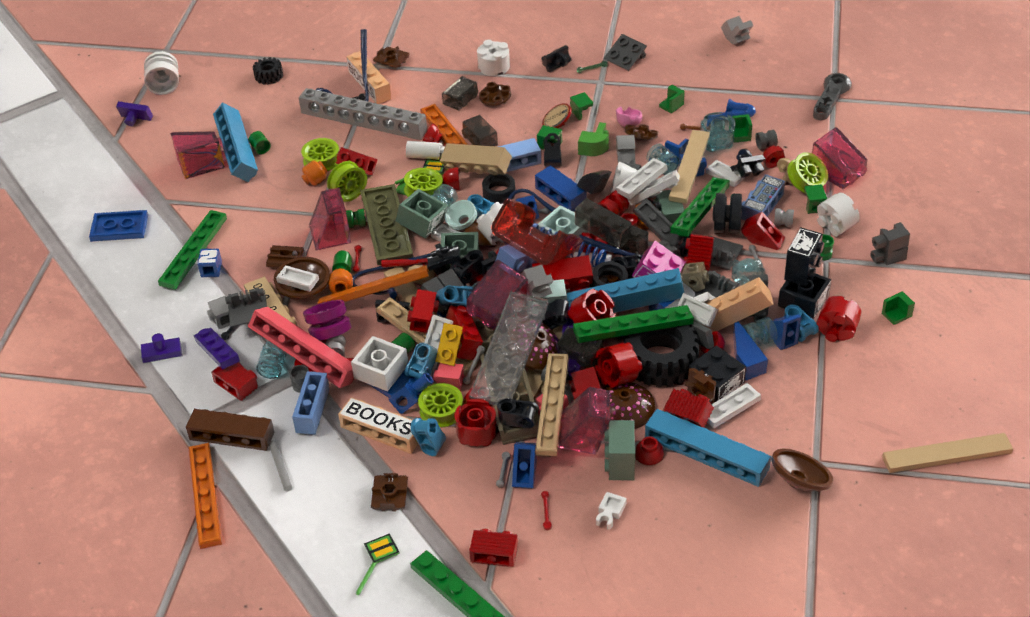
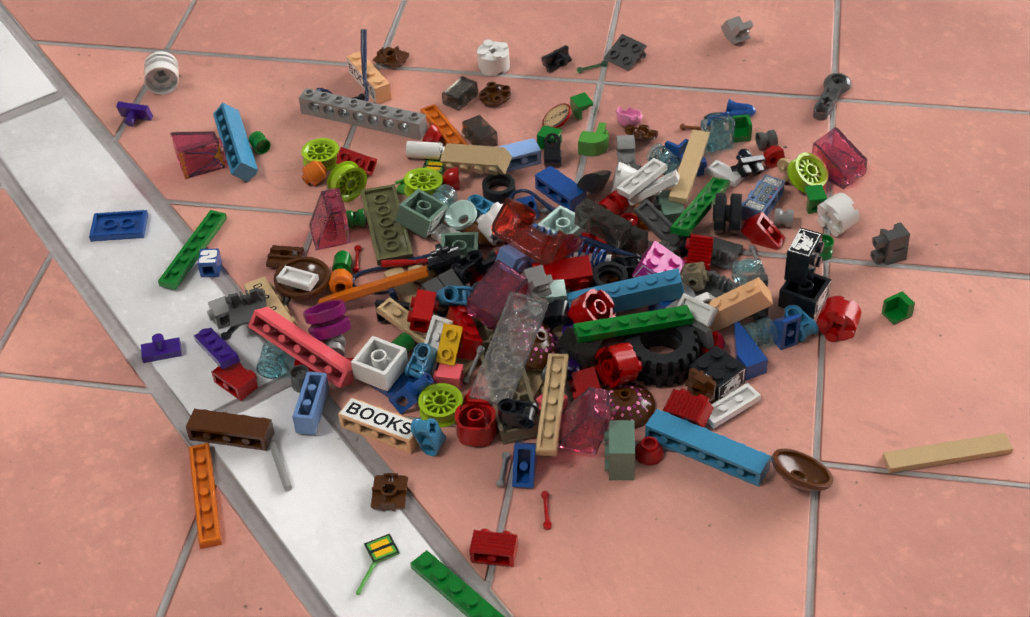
(268, 70): black tyre -> none
(610, 508): white plate -> none
(674, 99): green panel -> none

